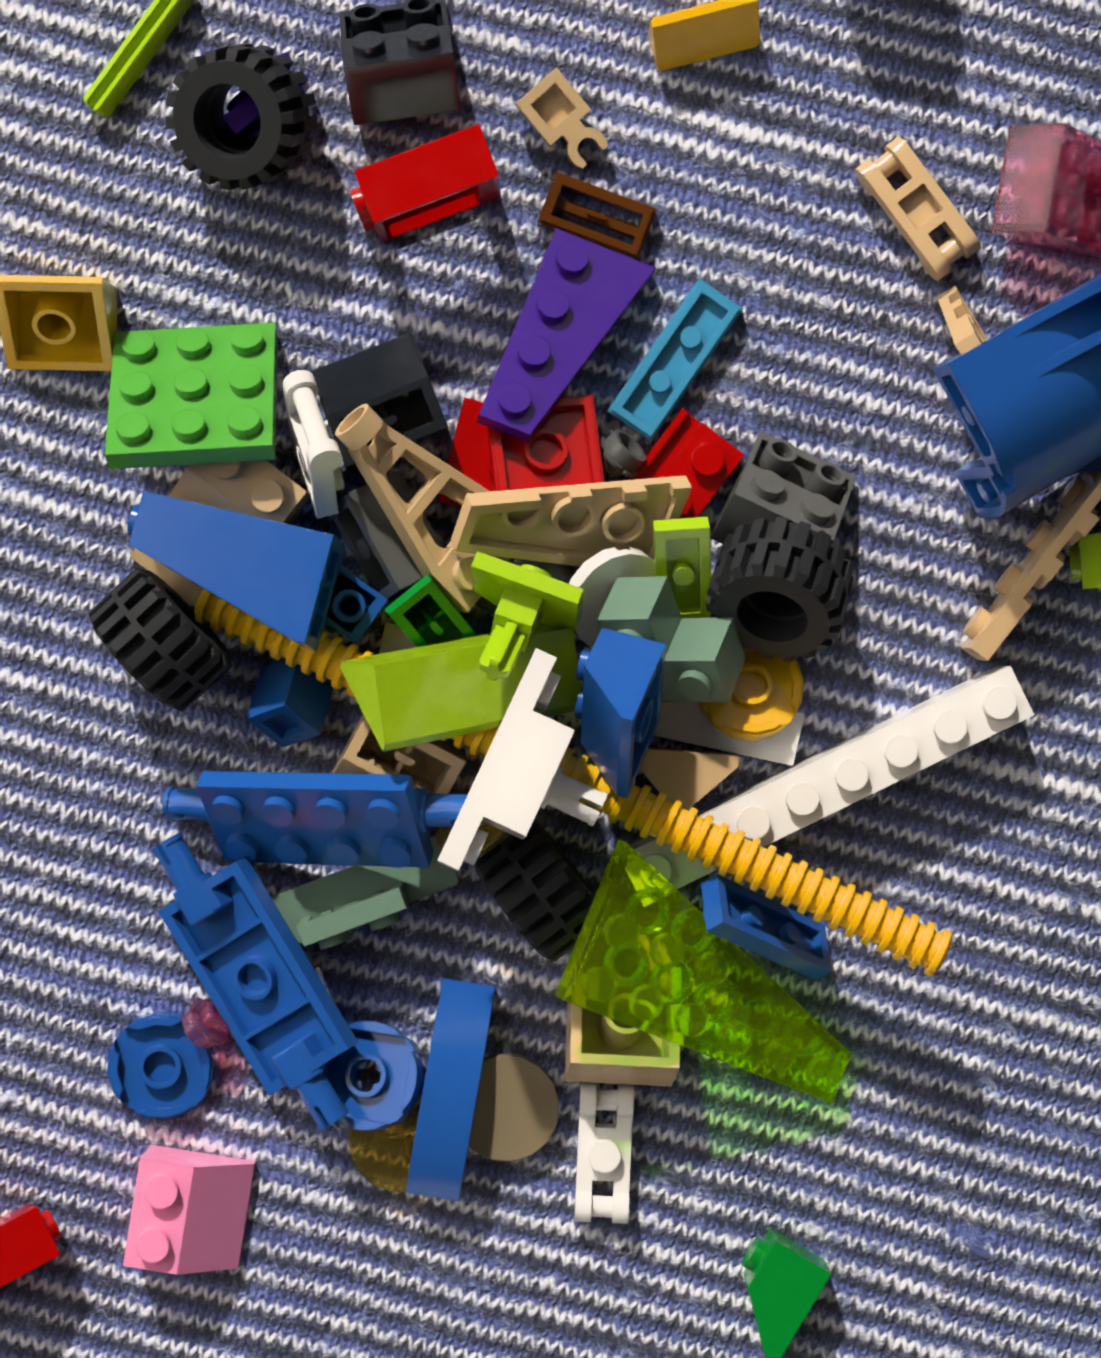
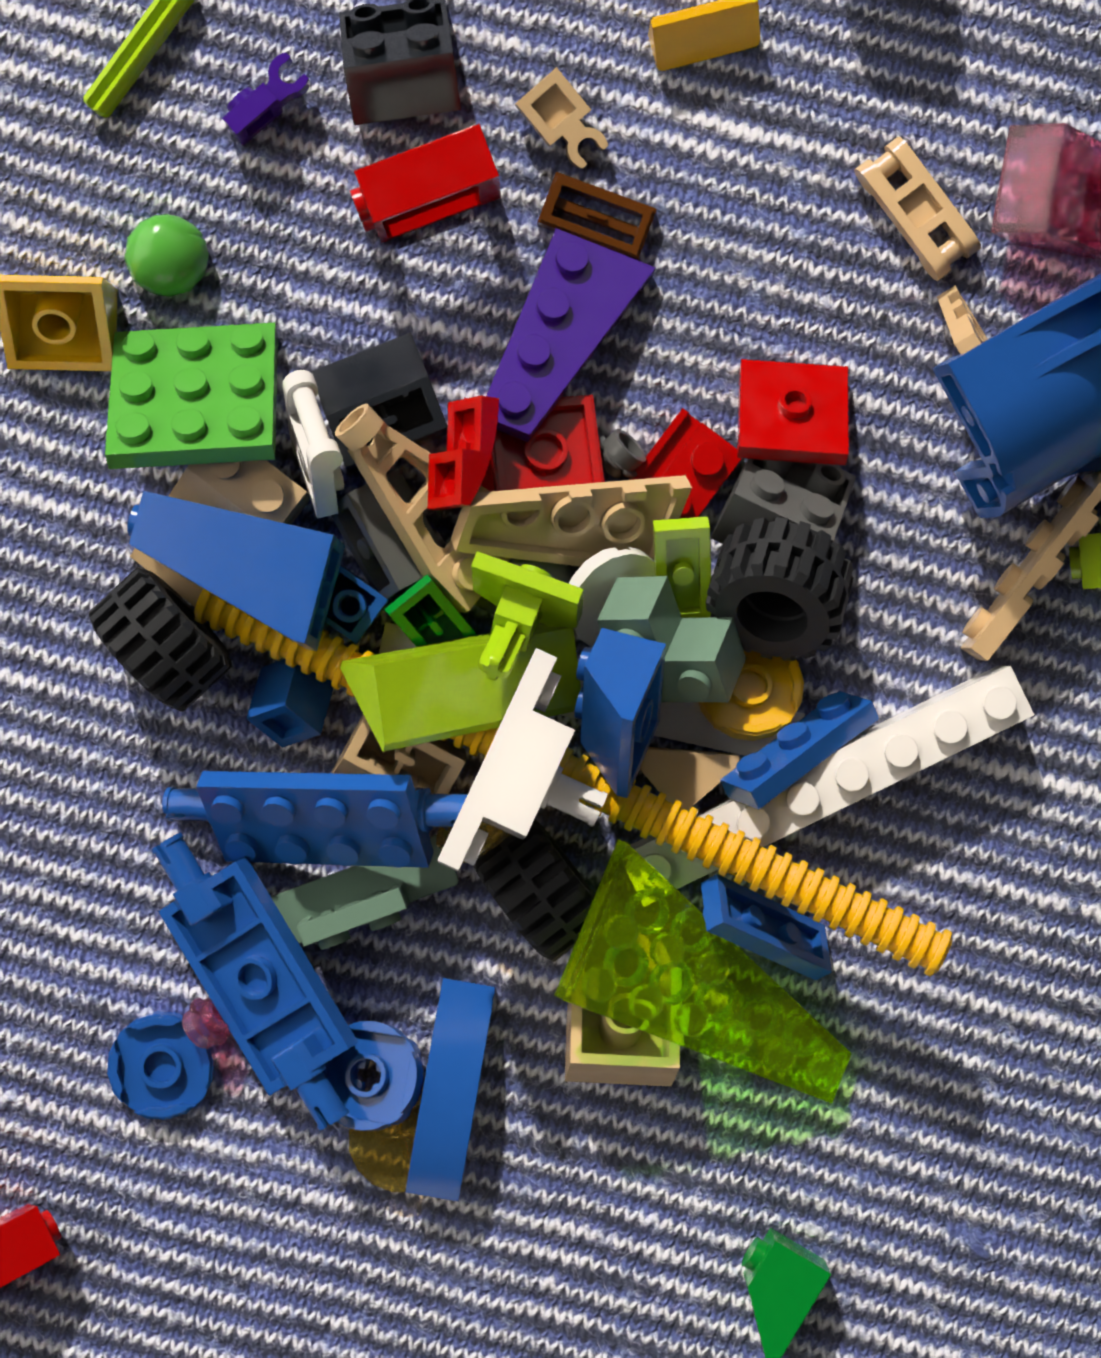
(166, 255): none -> bright green hair
(188, 1211): bright pink slope -> none
(200, 110): black tyre -> none
(459, 471): none -> red slope
(513, 1108): dark tan tile -> none
(604, 1153): white plate -> none
(674, 360): dark azure tile -> none
(793, 412): none -> red plate
(799, 749): none -> blue plate

